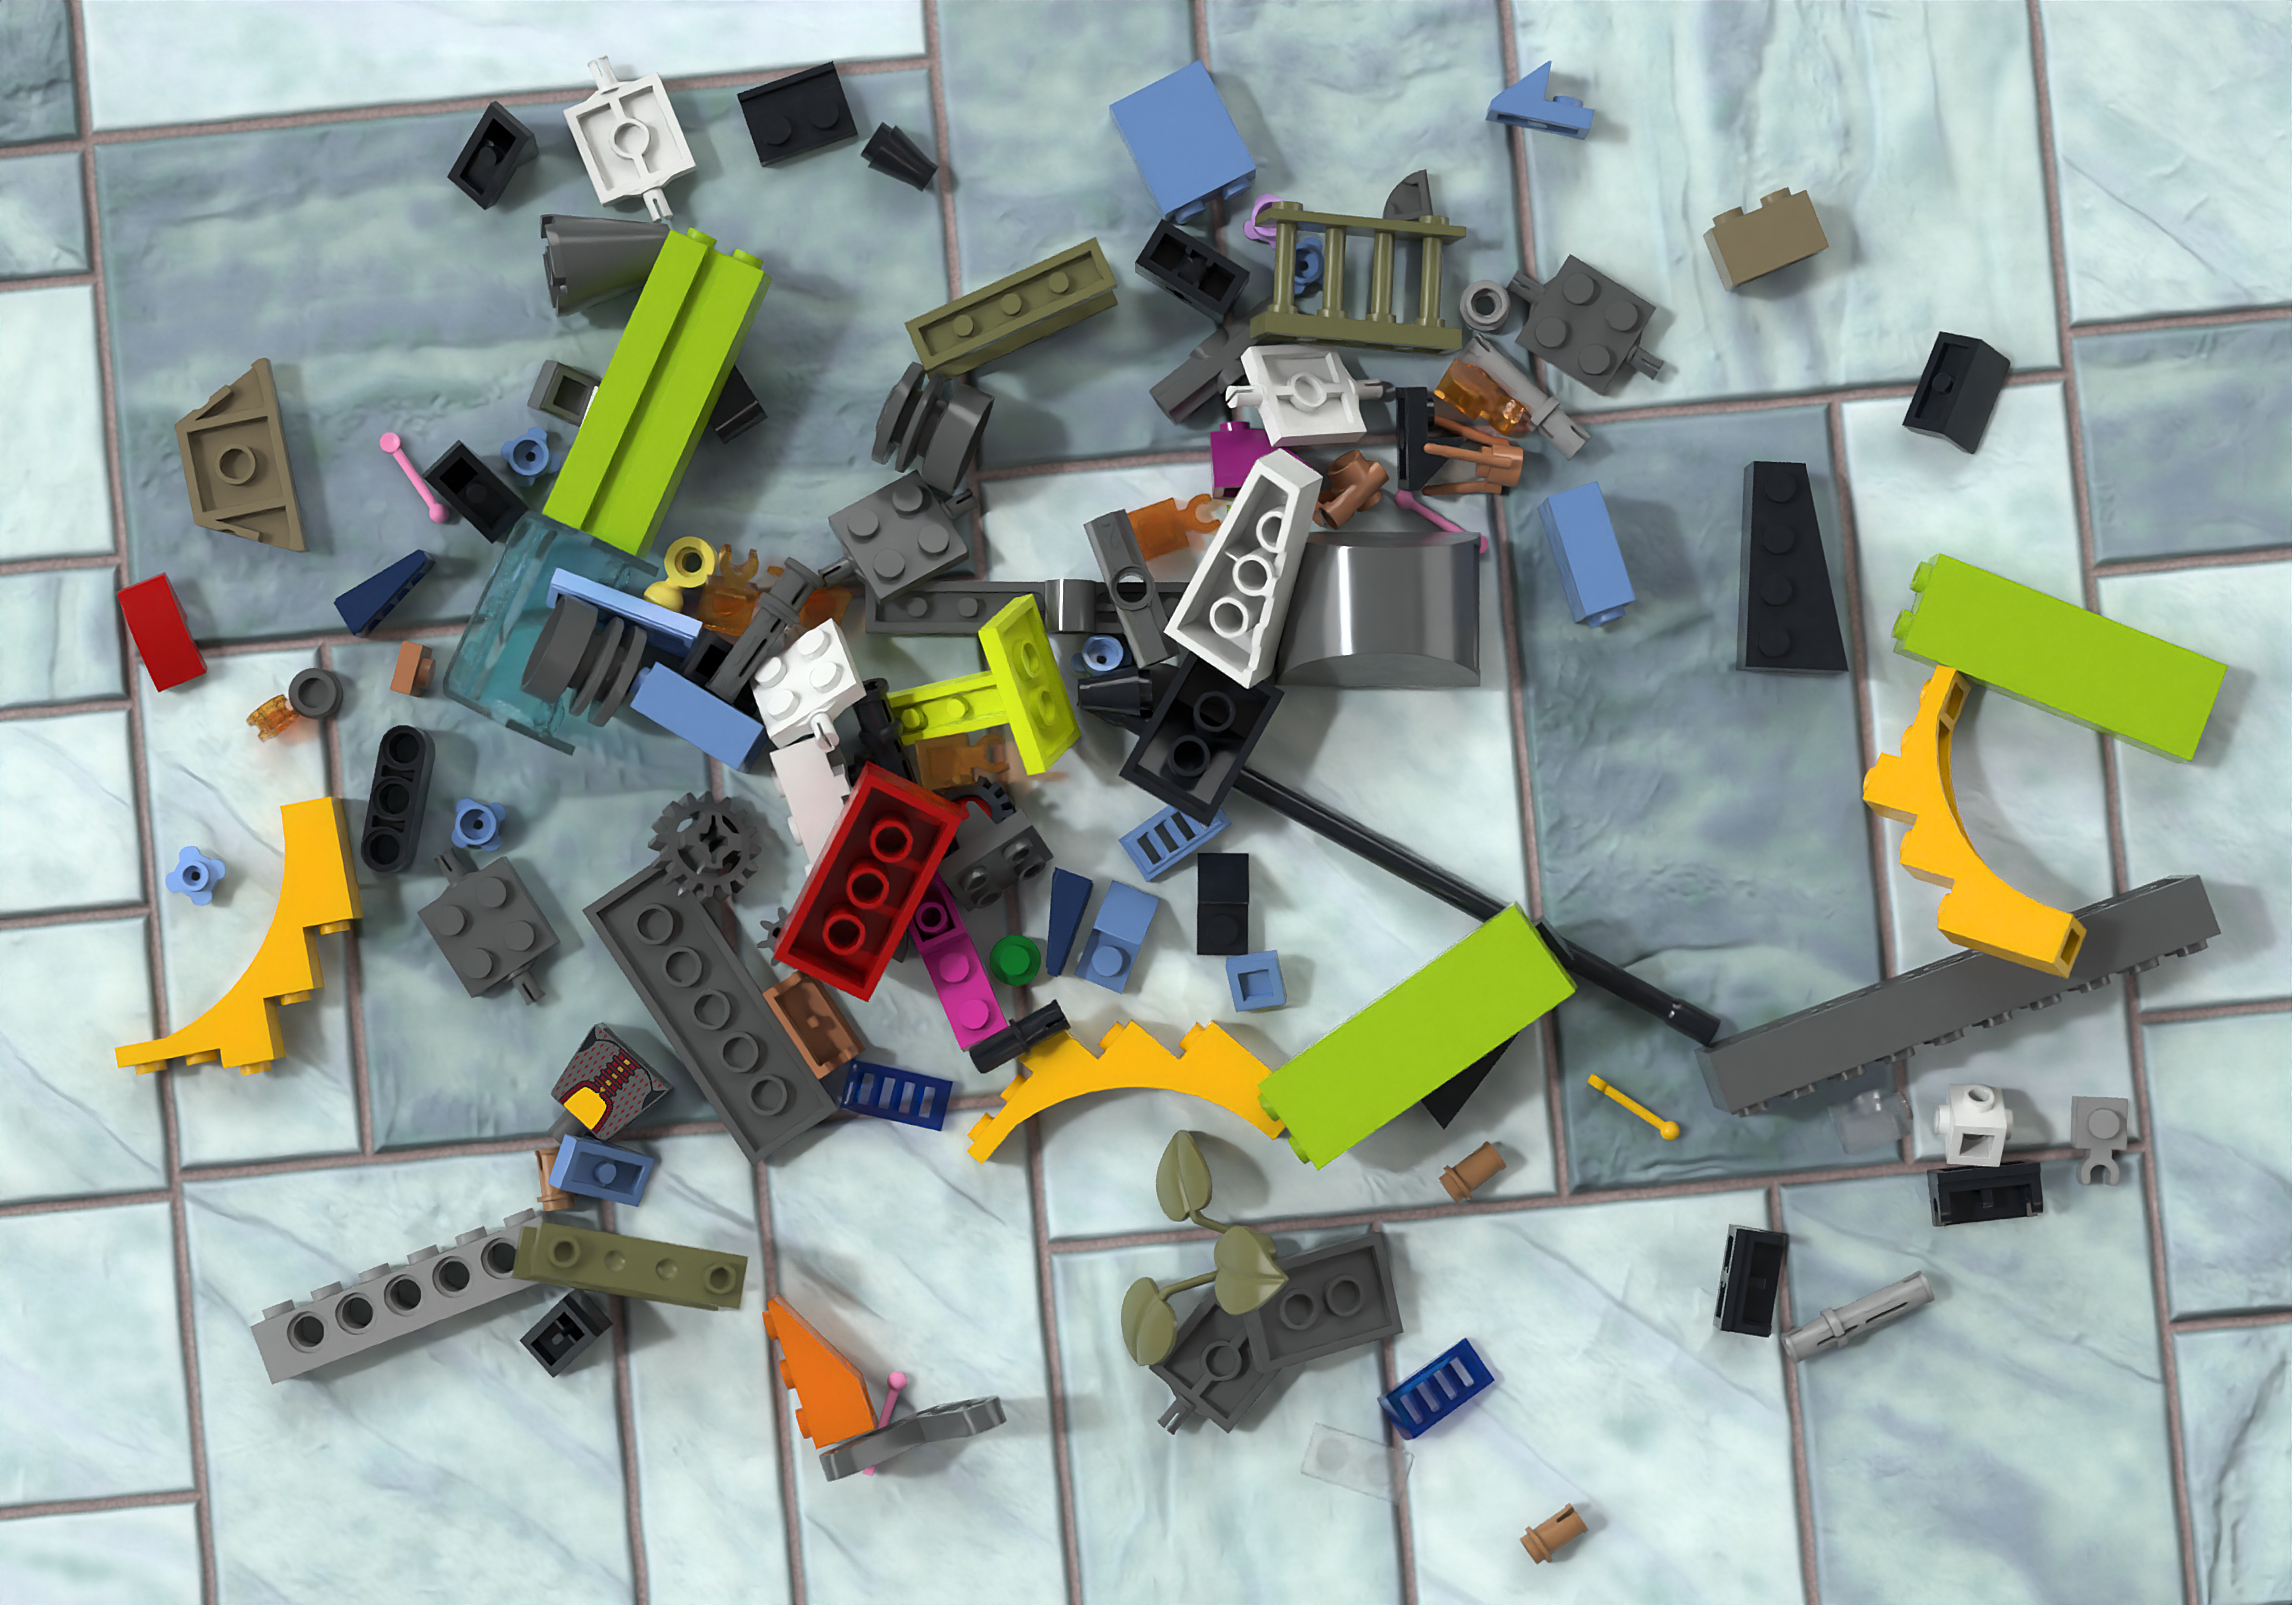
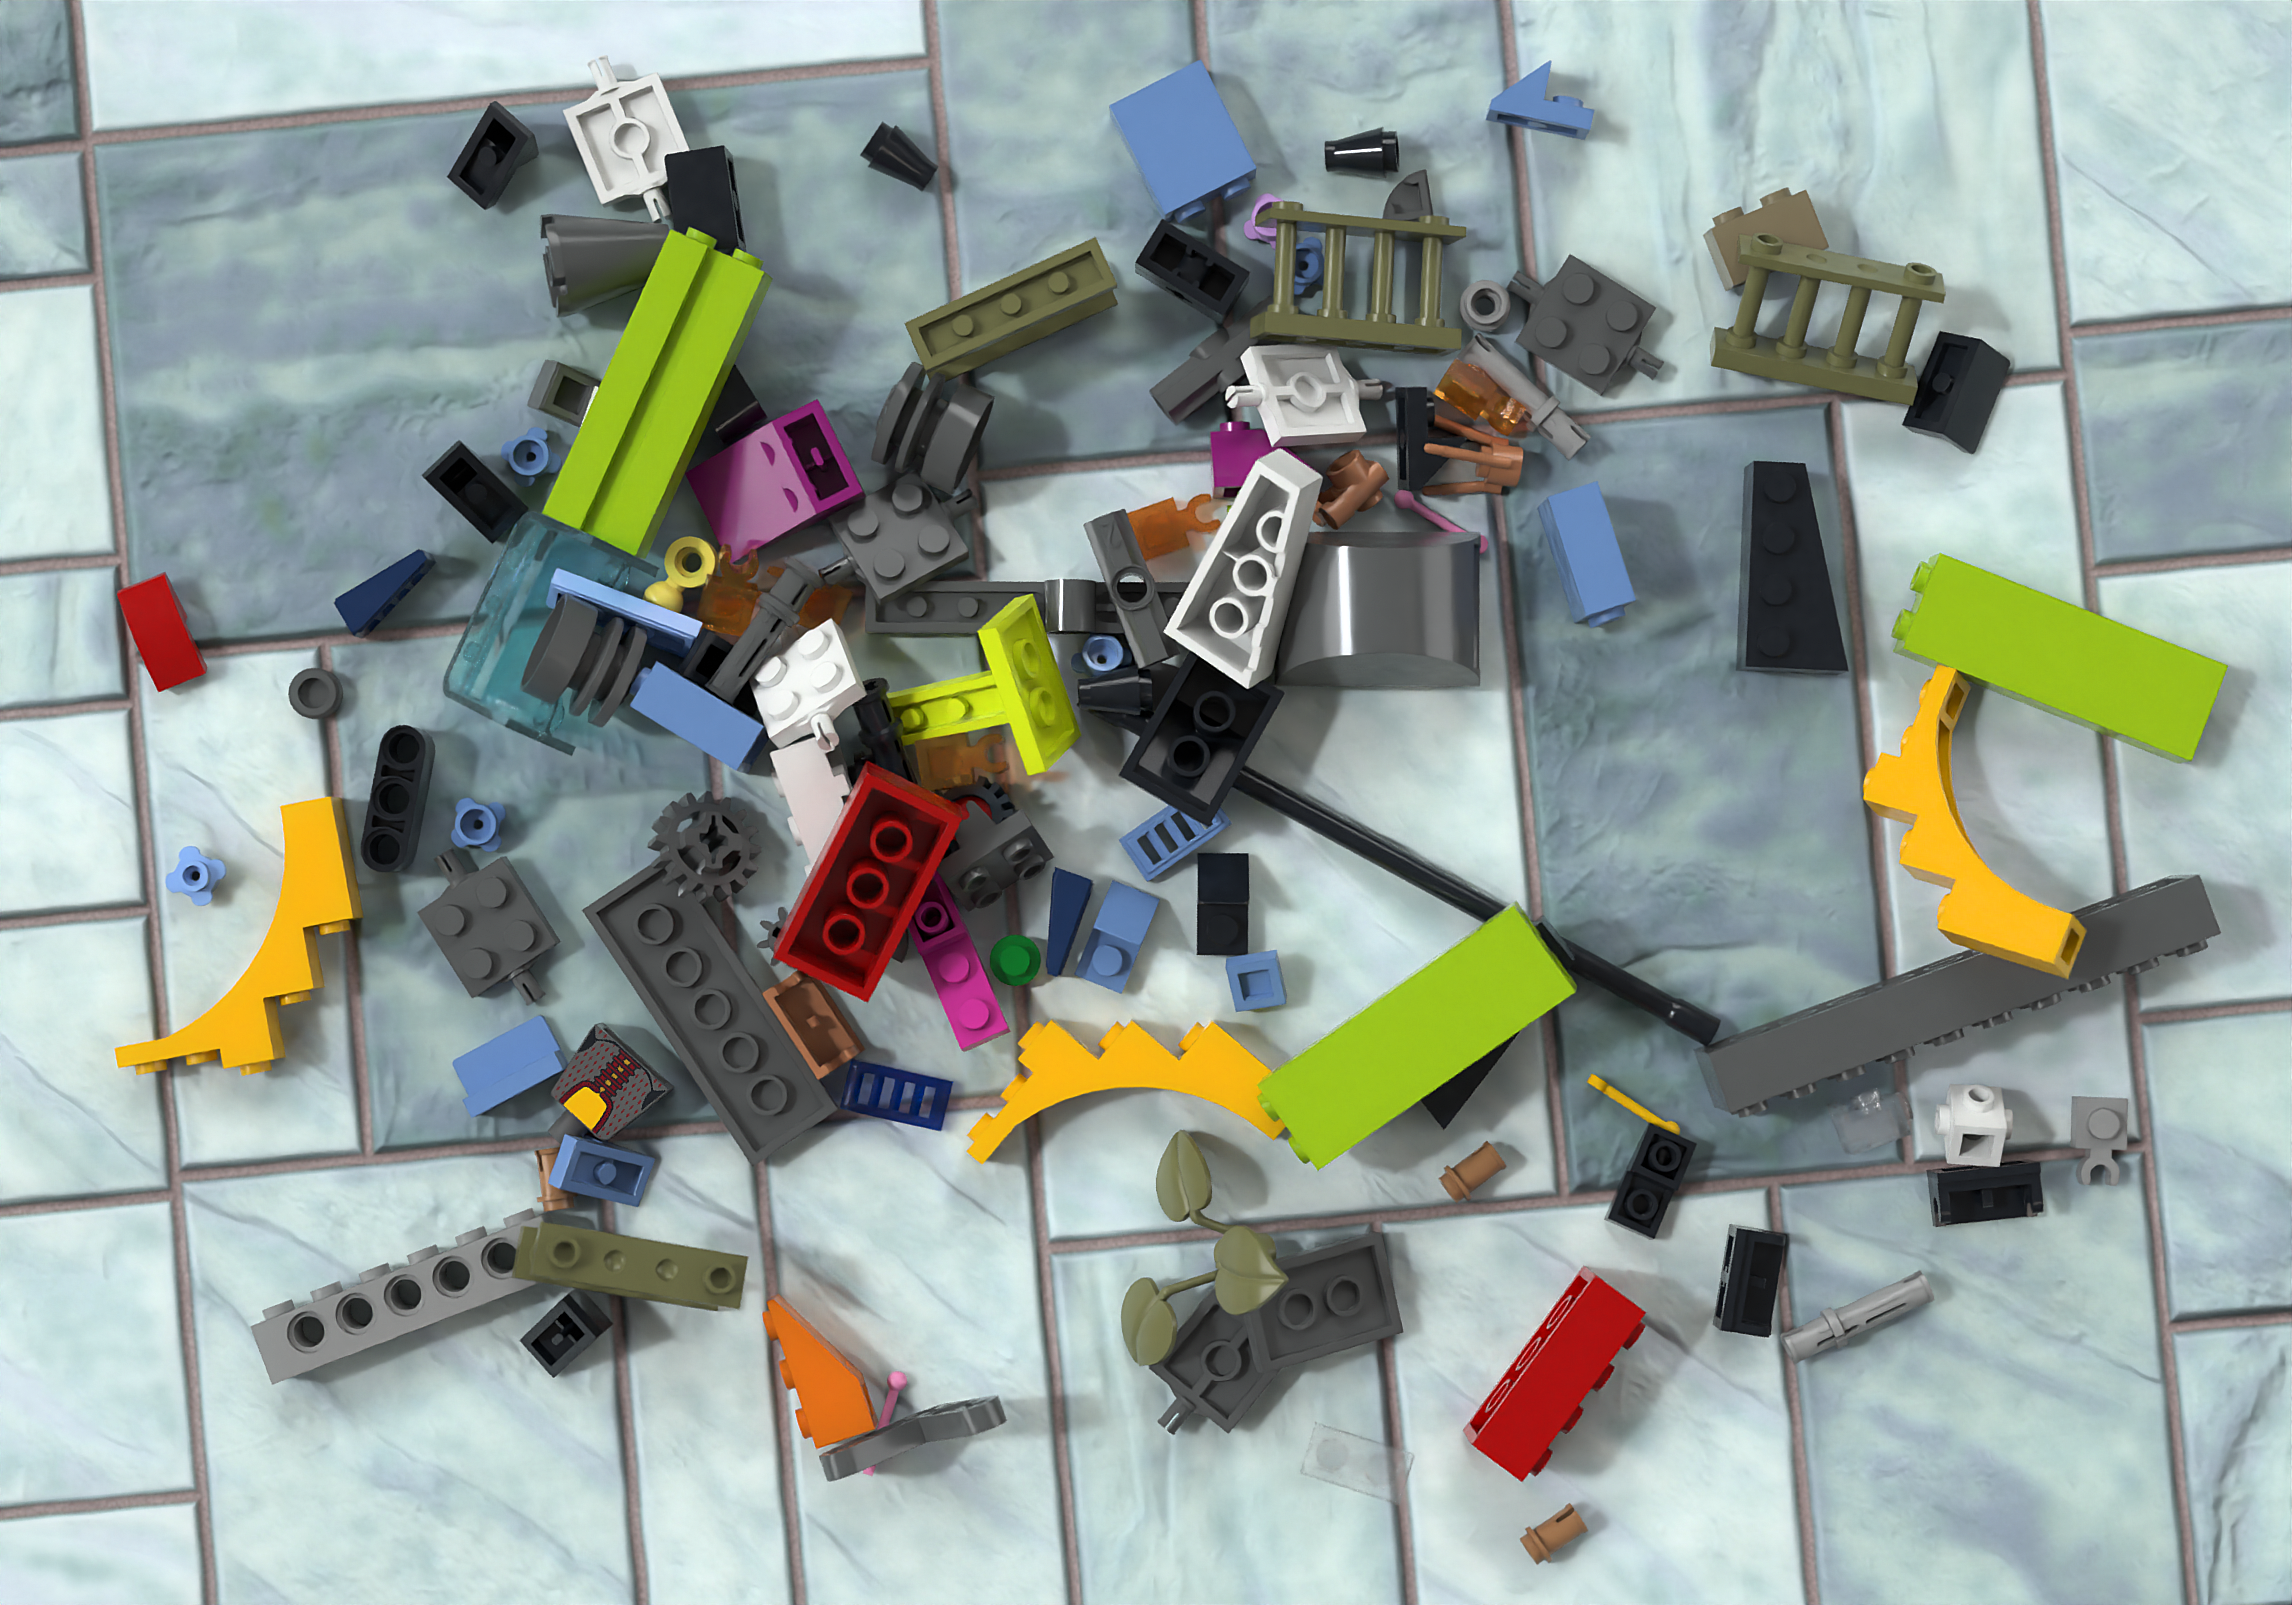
(242, 464): dark tan wing -> none
(272, 718): clear orange bush -> none
(392, 444): bright pink hinge -> none
(413, 669): nougat plate -> none
(509, 1065): none -> medium blue panel
(706, 196): none -> black panel
(776, 481): none -> magenta slope
(797, 114): black plate -> none
(1019, 1037): black axle -> none
(1365, 153): none -> black cone
(1399, 1415): clear blue slope -> none
(1554, 1374): none -> red brick
(1650, 1181): none -> black slope
(1838, 366): none -> olive fence

